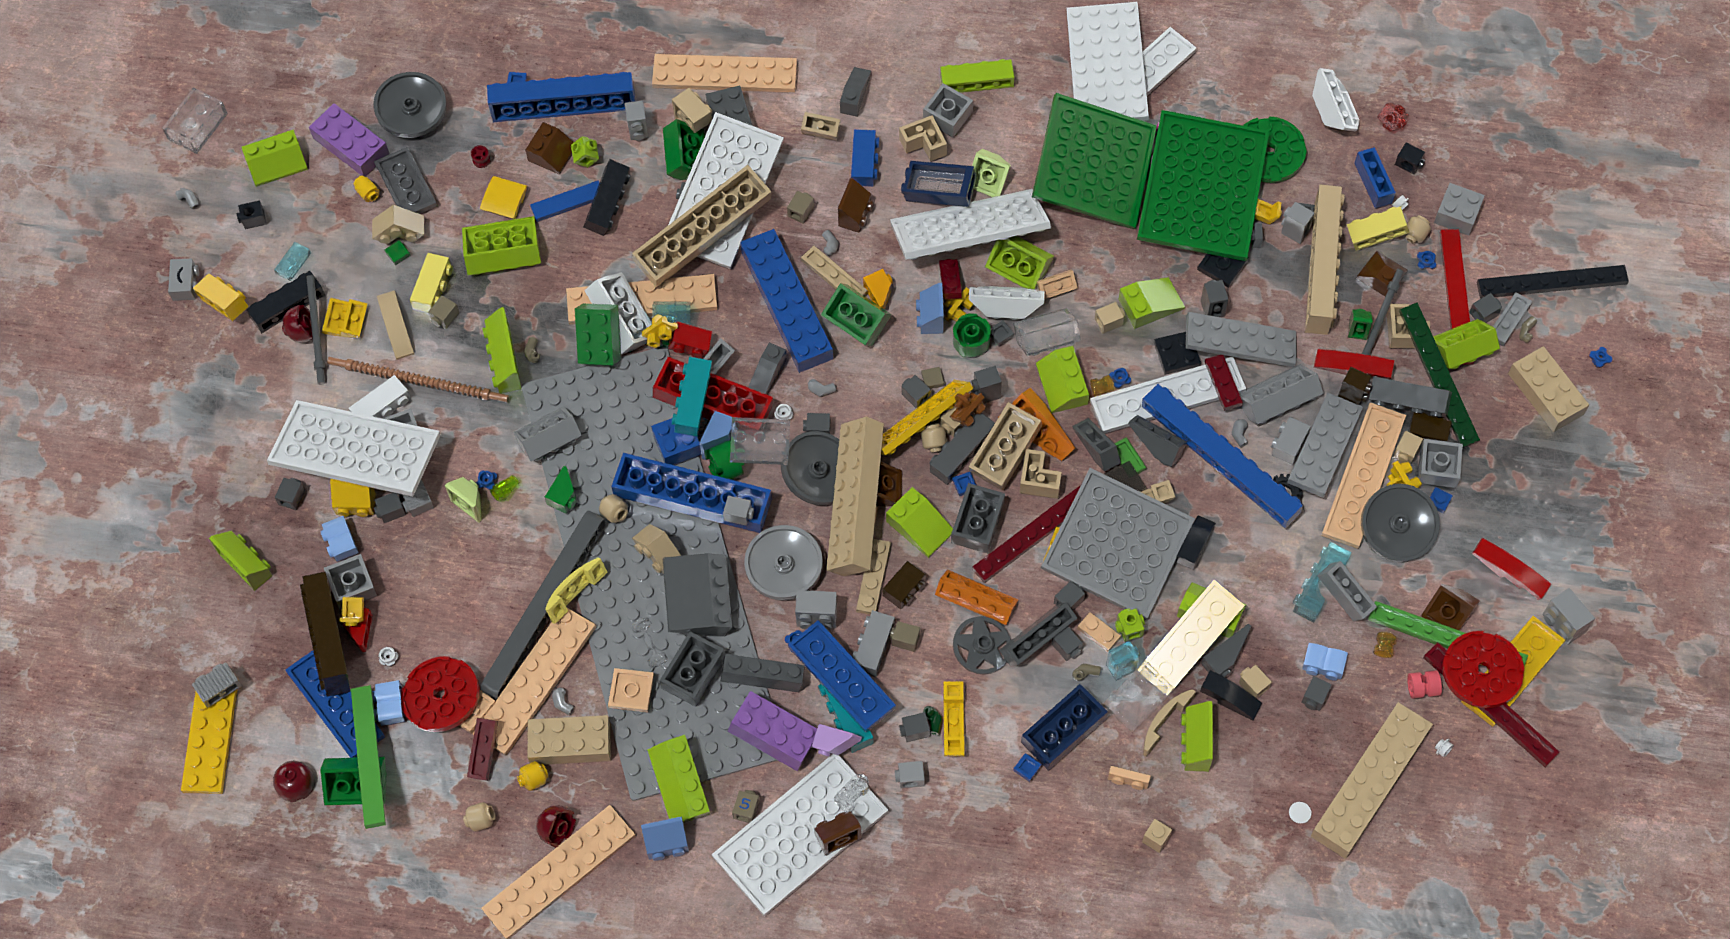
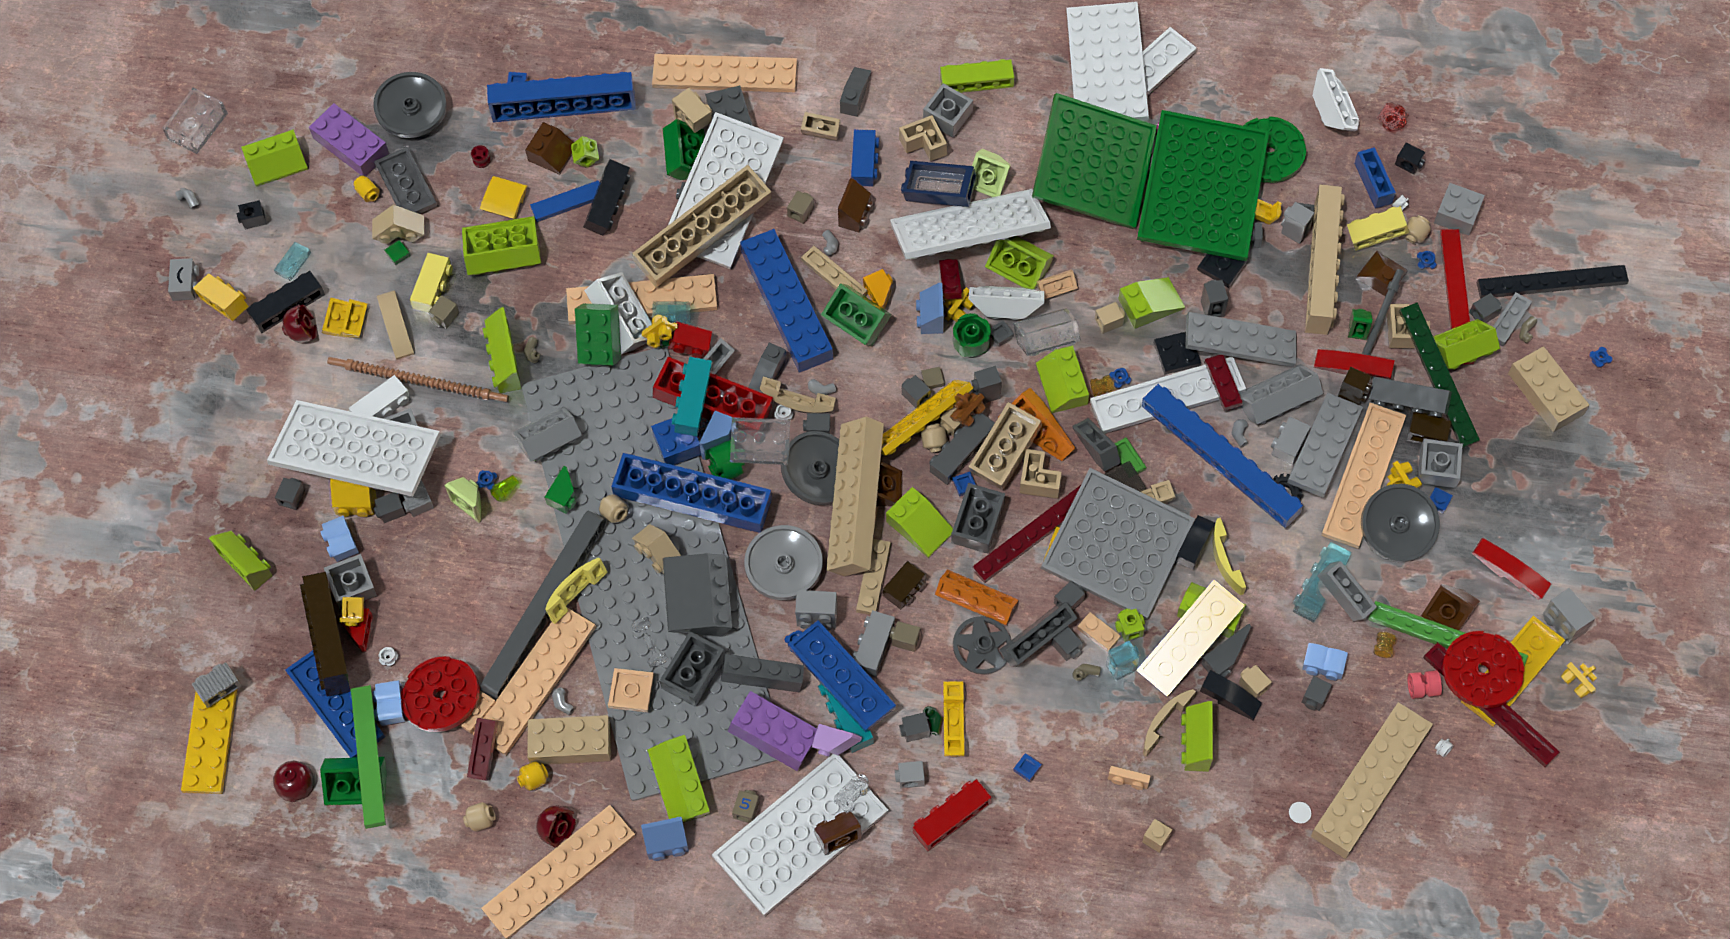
(319, 363): dark grey bar -> none
(636, 120): light grey brick -> none
(738, 510): light grey brick -> none
(796, 401): none -> tan slope
(952, 814): none -> red brick
(1064, 727): dark blue brick -> none
(1139, 696): clear piece -> none
(1159, 442): dark grey slope -> none
(1233, 578): none -> light yellow slope
(1407, 447): tan brick -> none
(1585, 687): none -> yellow hips

